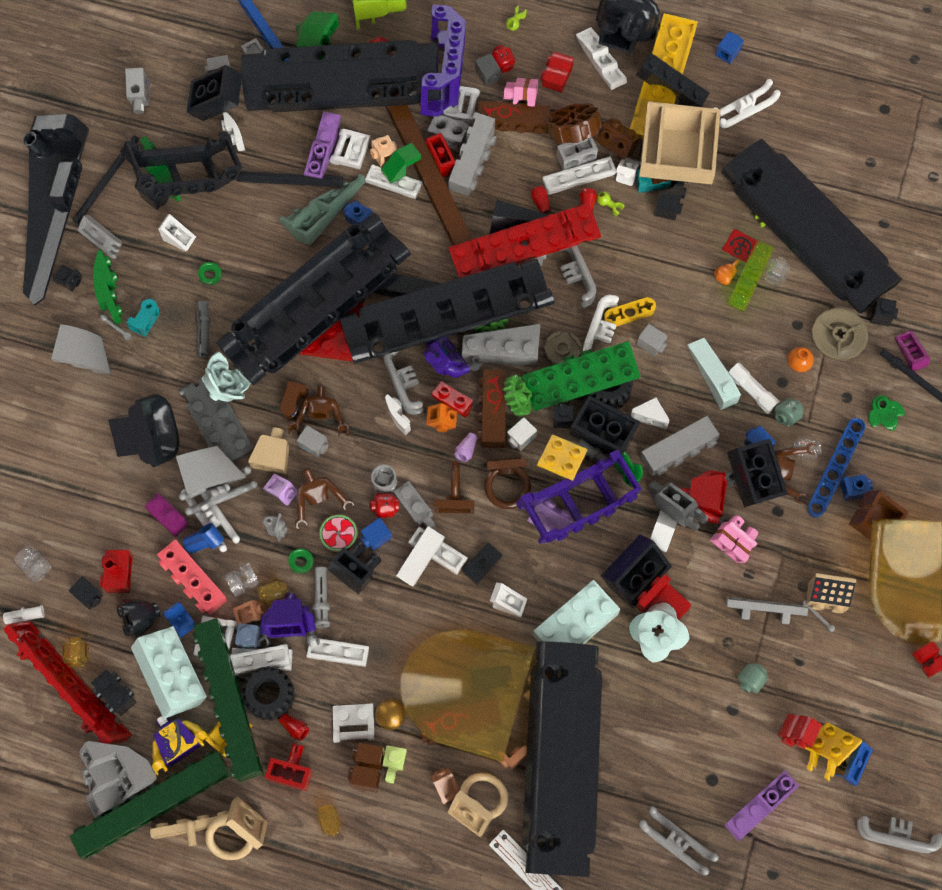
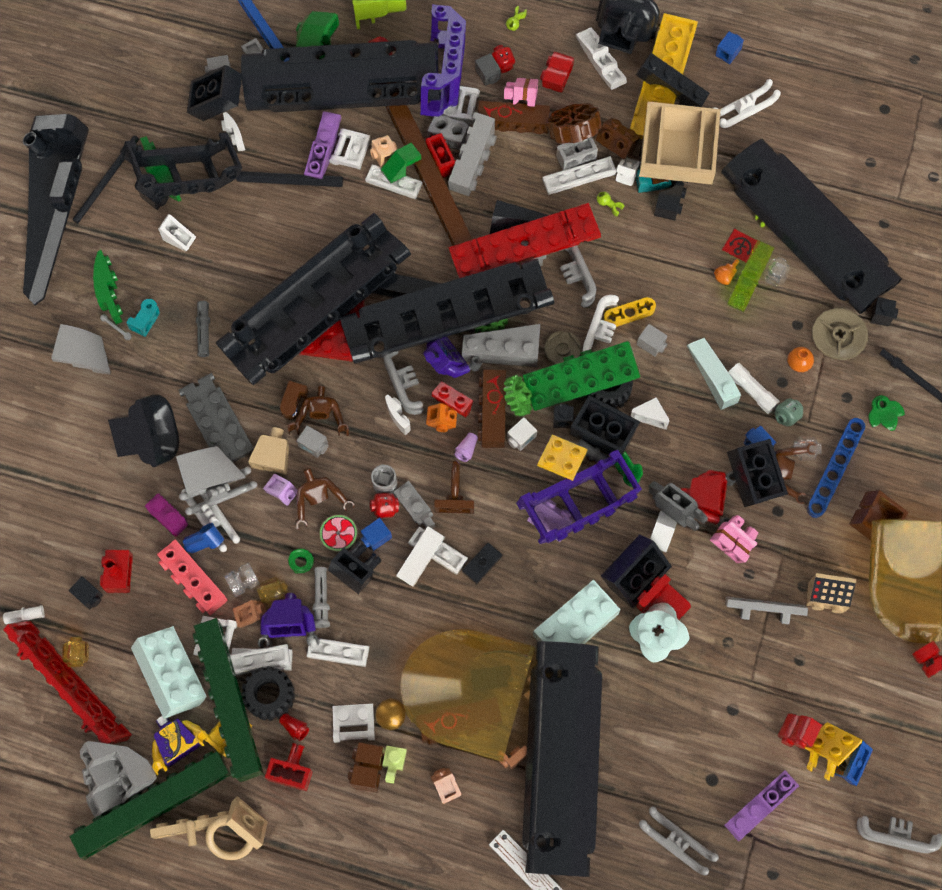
(32, 563): clear wheel -> none
(67, 277): black bracket -> none
(100, 236): light grey hinge -> none
(118, 698): black brick -> none
(137, 89): light grey torso -> none
(137, 616): black piece -> none
(179, 619): blue bracket -> none
(209, 266): green piece -> none
(222, 382): light aqua brick -> none
(247, 636): sand blue brick -> none
(275, 526): light grey hinge -> none
(314, 218): sand green wedge -> none
(329, 820): clear yellow brick -> none
(353, 217): blue brick -> none
(470, 811): tan tile -> none
(501, 467): reddish brown tile -> none
(508, 600): white slope -> none
(540, 198): red cone -> none
(588, 196): red cone -> none
(679, 446): light grey brick -> none
(752, 678): sand green head -> none
(830, 627): light grey hinge -> none
(851, 491): blue brick -> none
(918, 360): magenta slope -> none

